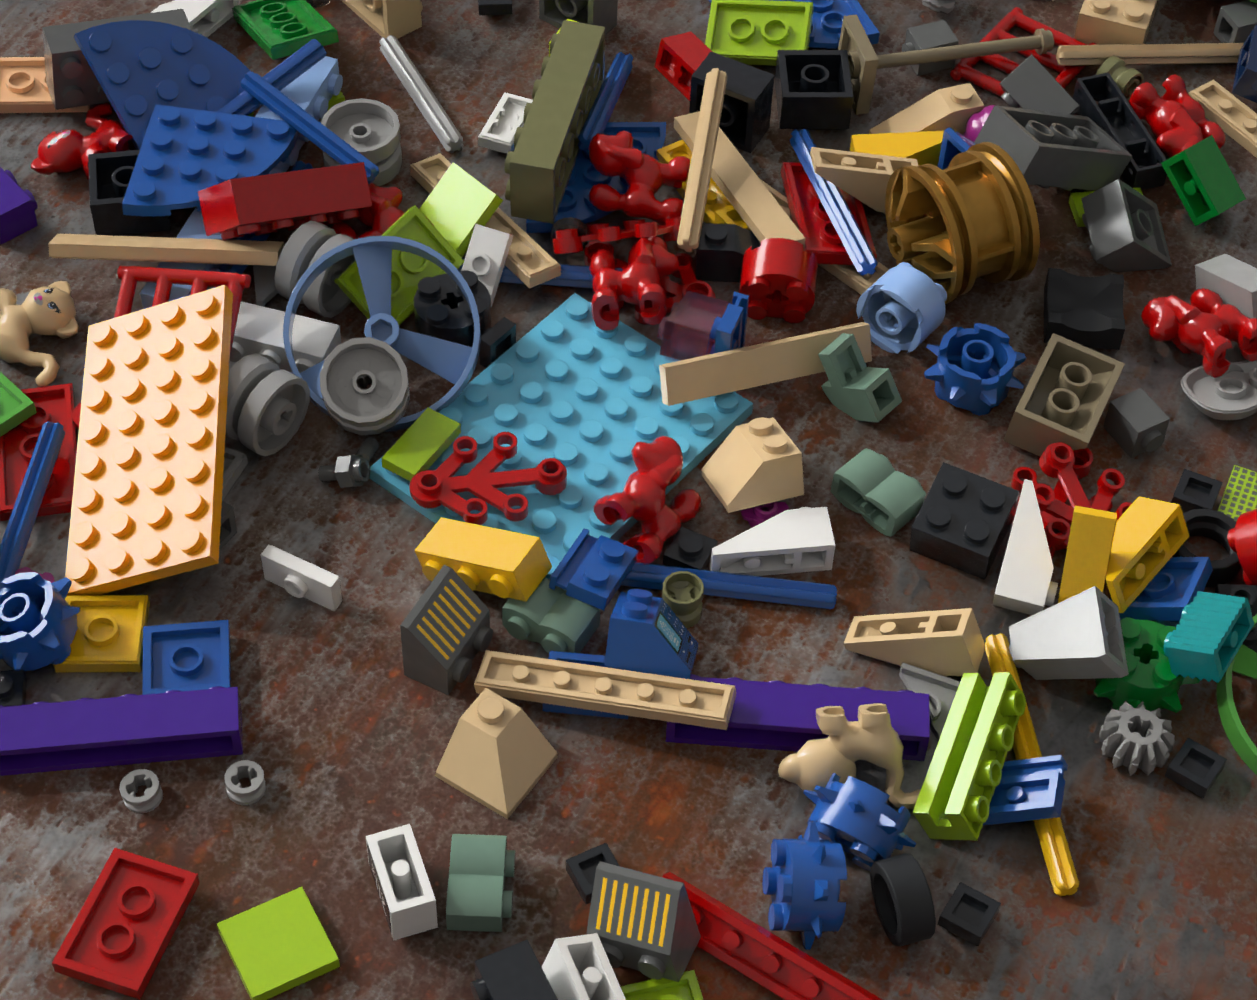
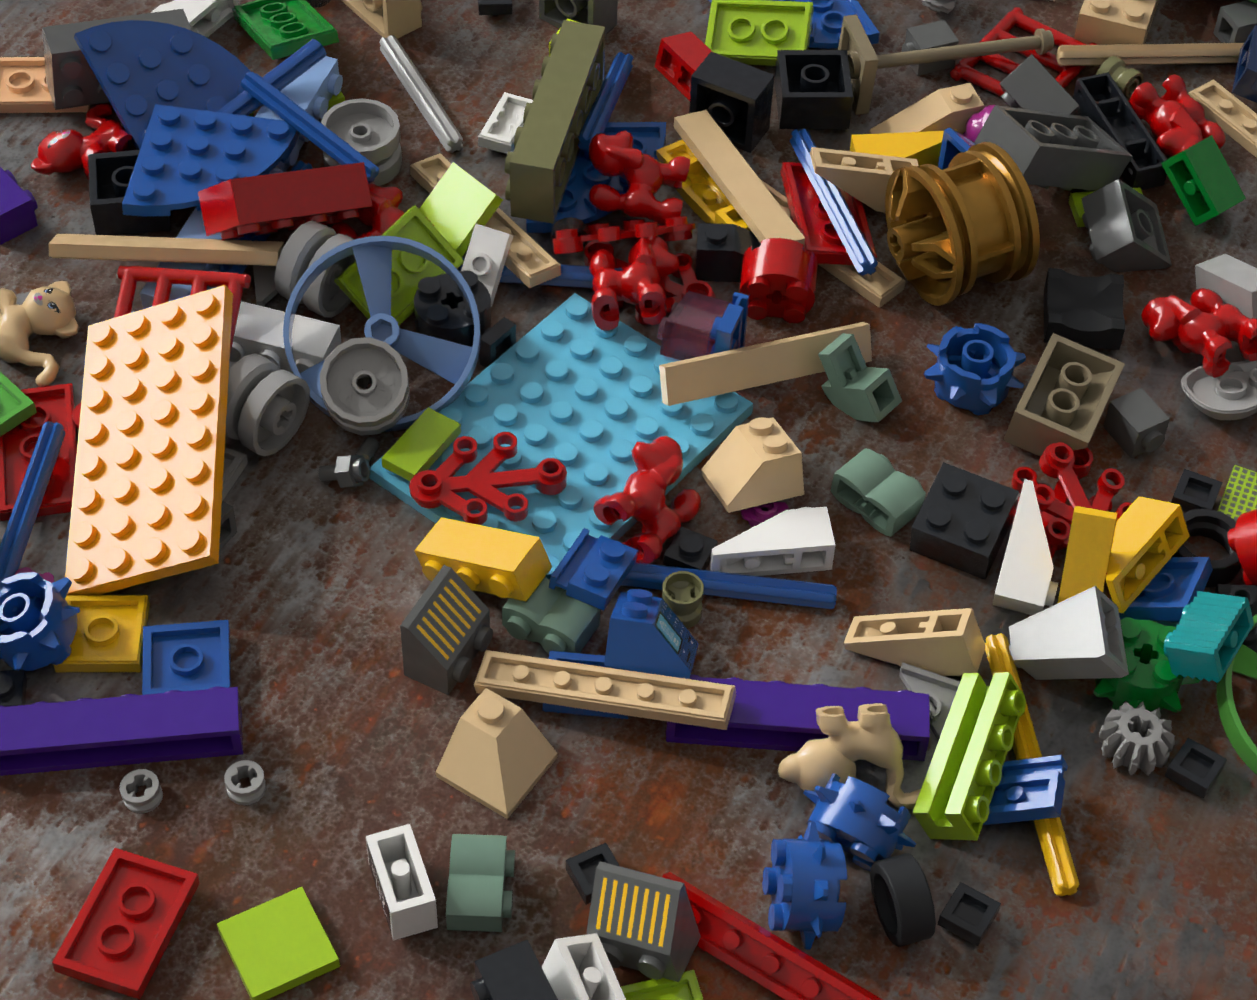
(301, 577): white plate -> none
(702, 160): tan axle -> none
(902, 308): light blue brick -> none

